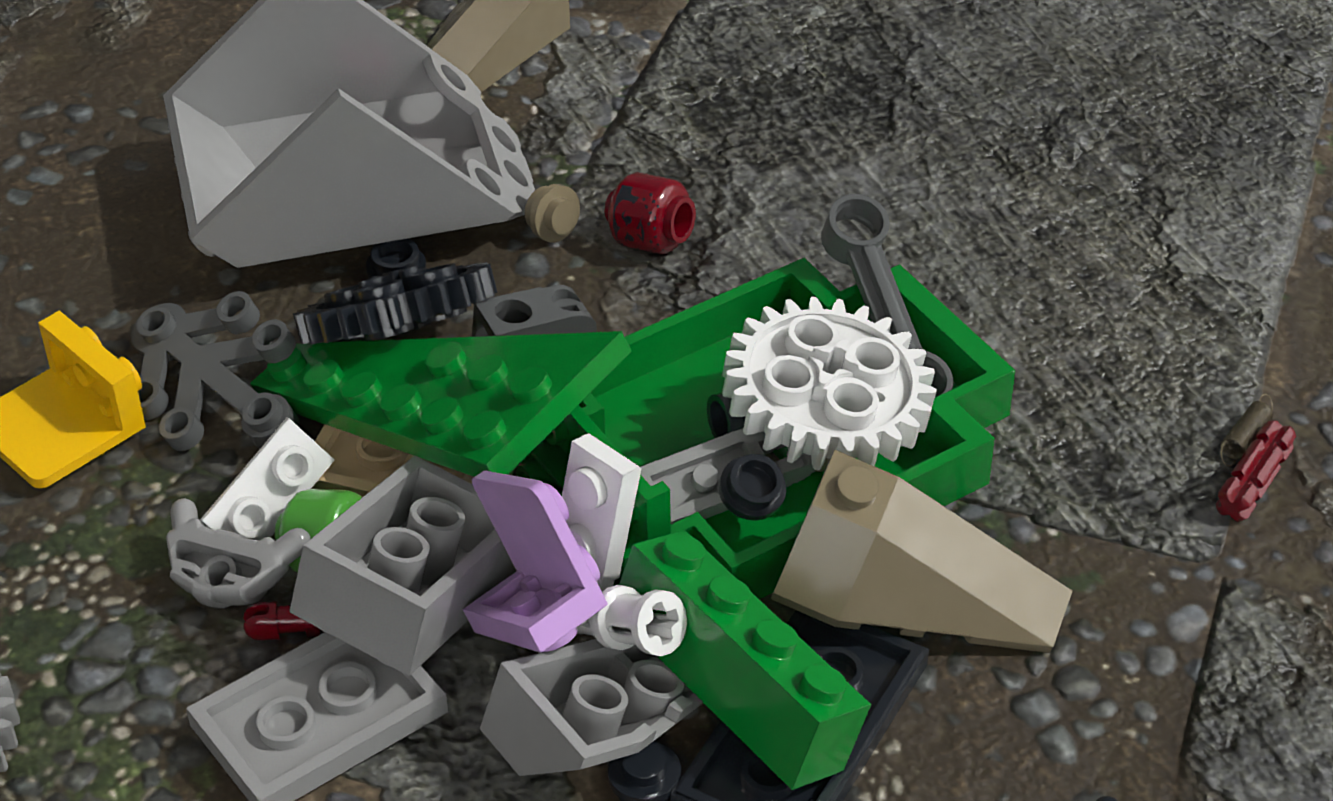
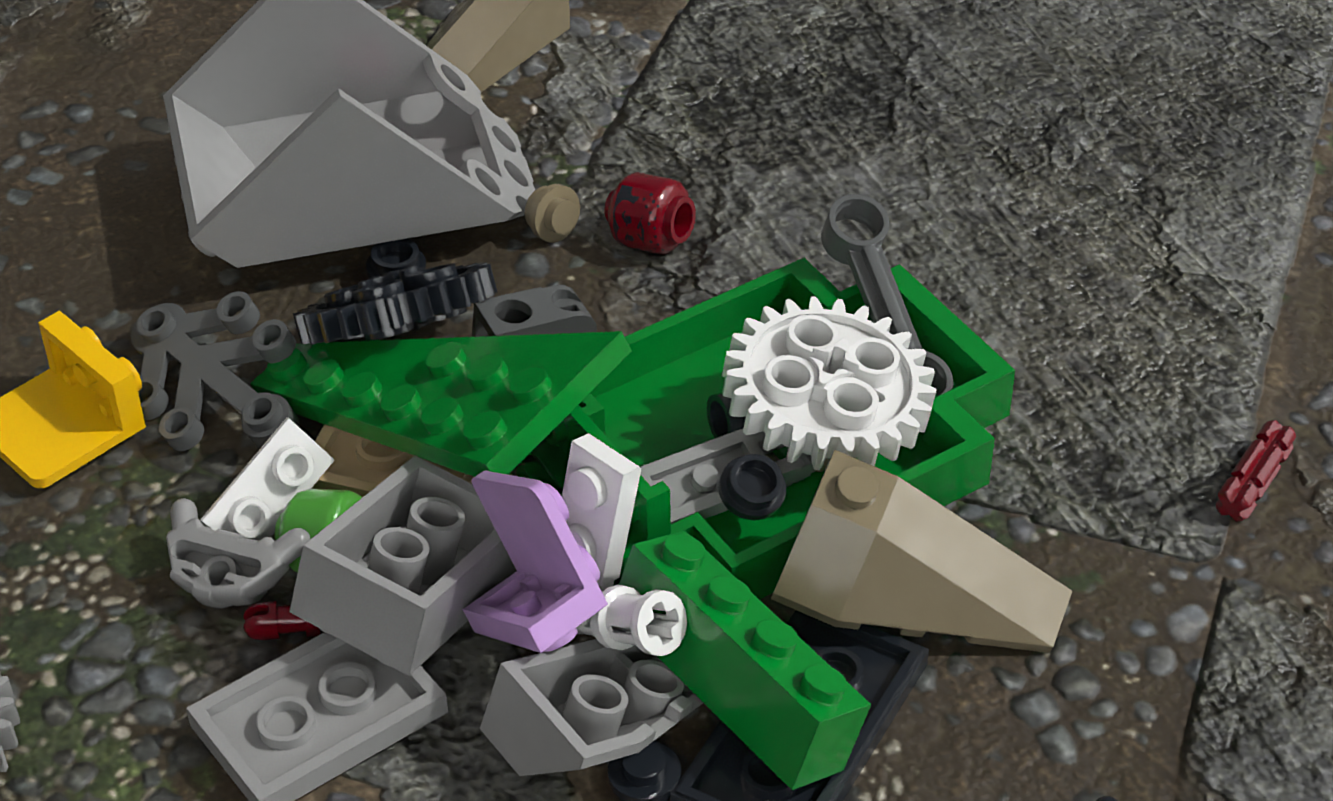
(1246, 429): dark tan piece -> none

